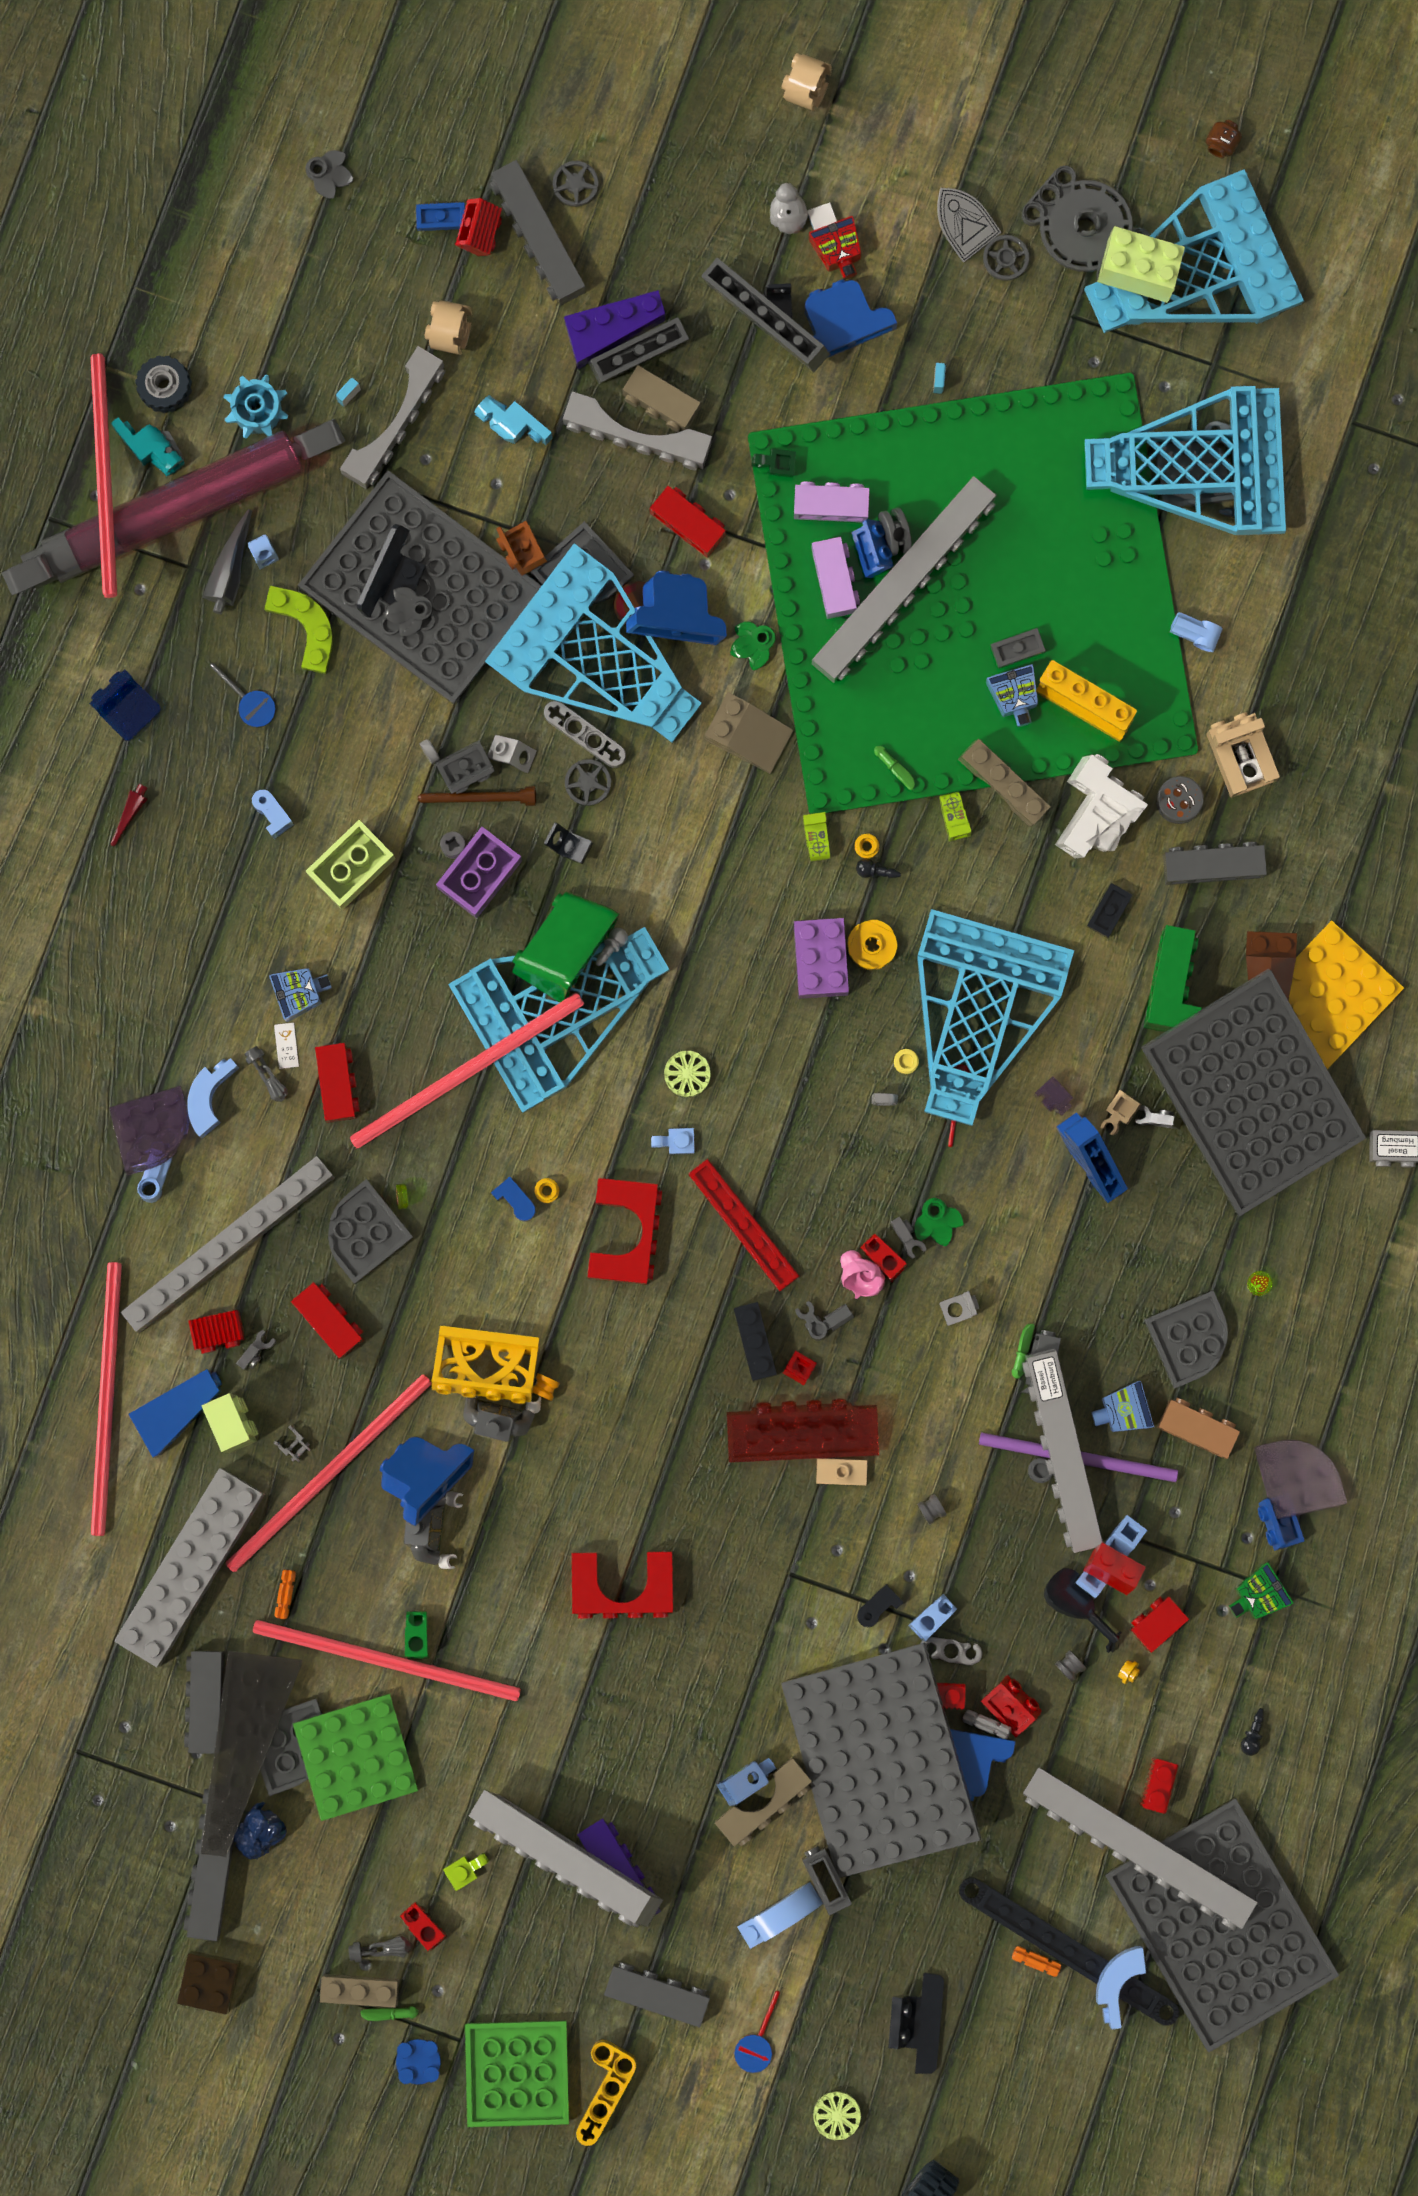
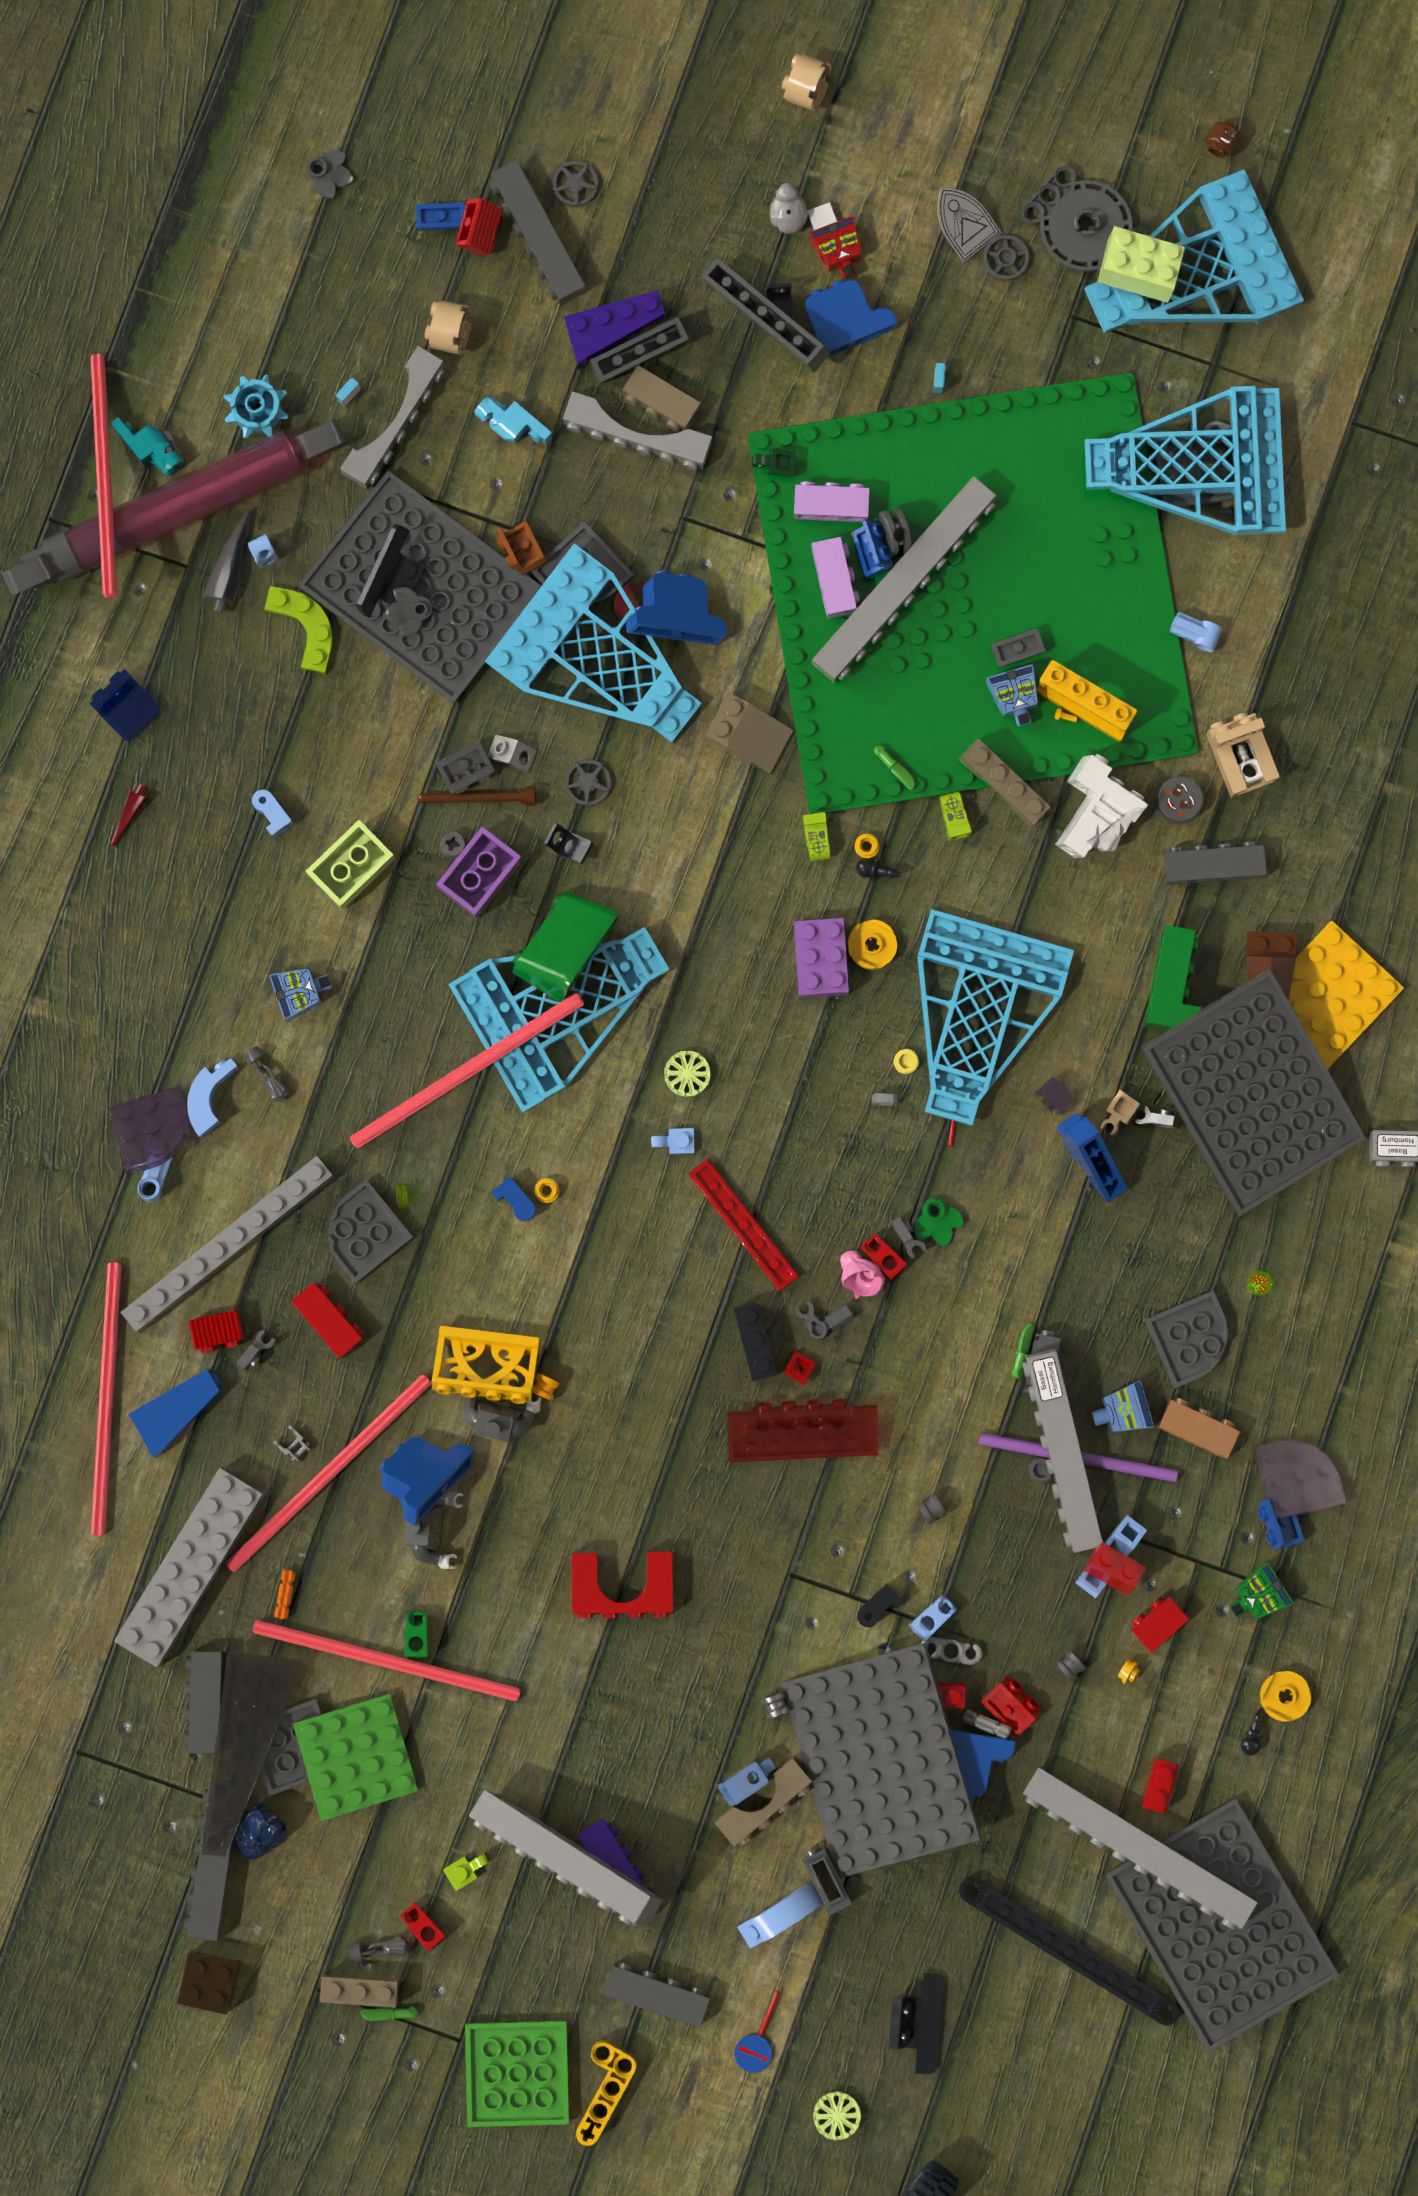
(167, 398): black wheel -> none
(230, 1422): yellowish green brick -> none
(255, 707): blue piece -> none
(286, 1045): white sticker -> none
(337, 1082): red brick -> none
(418, 2061): blue piece -> none
(429, 751): light grey tile -> none
(586, 732): light grey beam -> none
(617, 938): light grey bar -> none
(635, 1265): red arch -> none
(688, 520): red brick -> none
(750, 646): green plate -> none
(775, 1705): none -> flat silver wheel
(841, 1472): tan plate -> none
(969, 1306): light grey bracket -> none
(1036, 1961): orange axle -> none
(1059, 714): none -> yellow piece
(1073, 1601): black piece -> none
(1109, 910): black plate -> none
(1114, 1975): light blue arch -> none
(1288, 1710): none -> yellow plate

